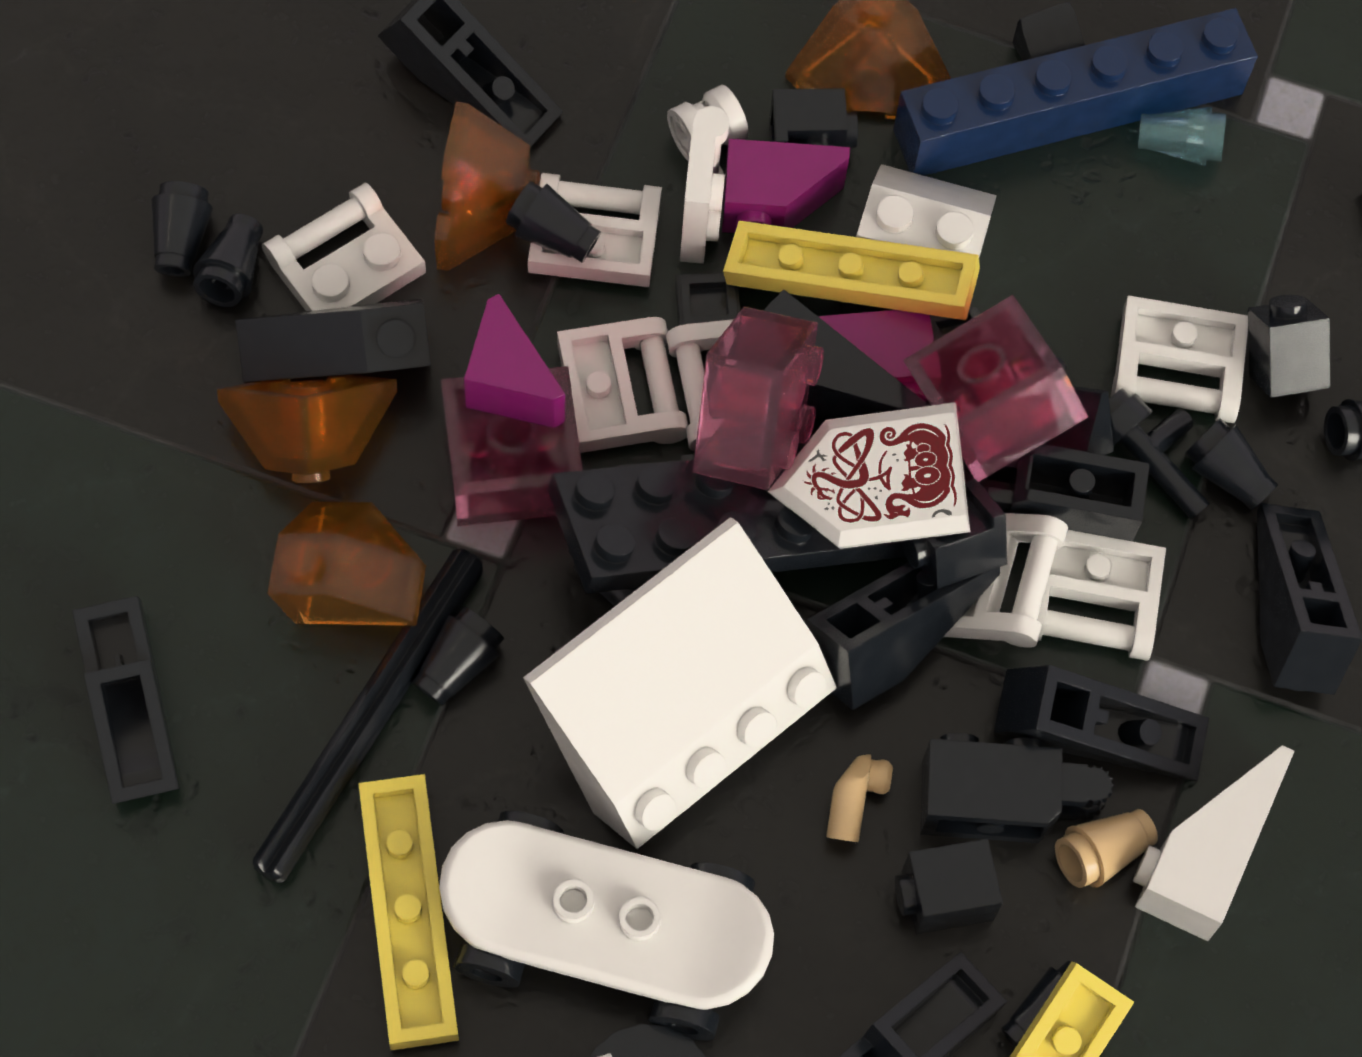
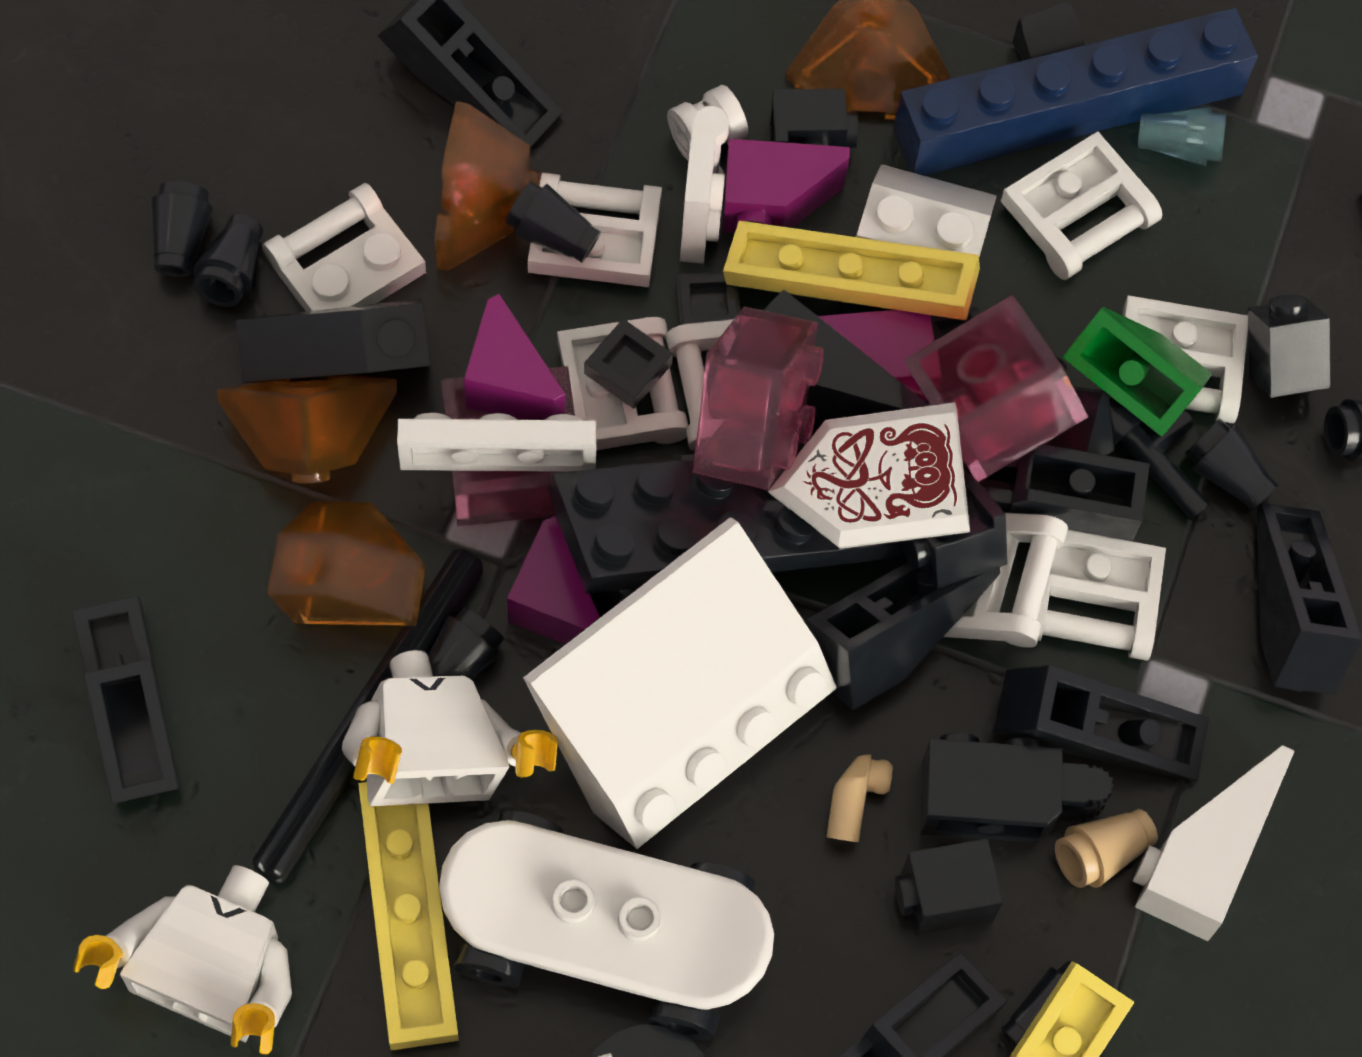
(202, 958): none -> torso
(436, 739): none -> torso
(496, 443): none -> white plate
(549, 591): none -> magenta slope
(628, 363): none -> black plate
(1071, 189): none -> white plate
(1138, 368): none -> green slope

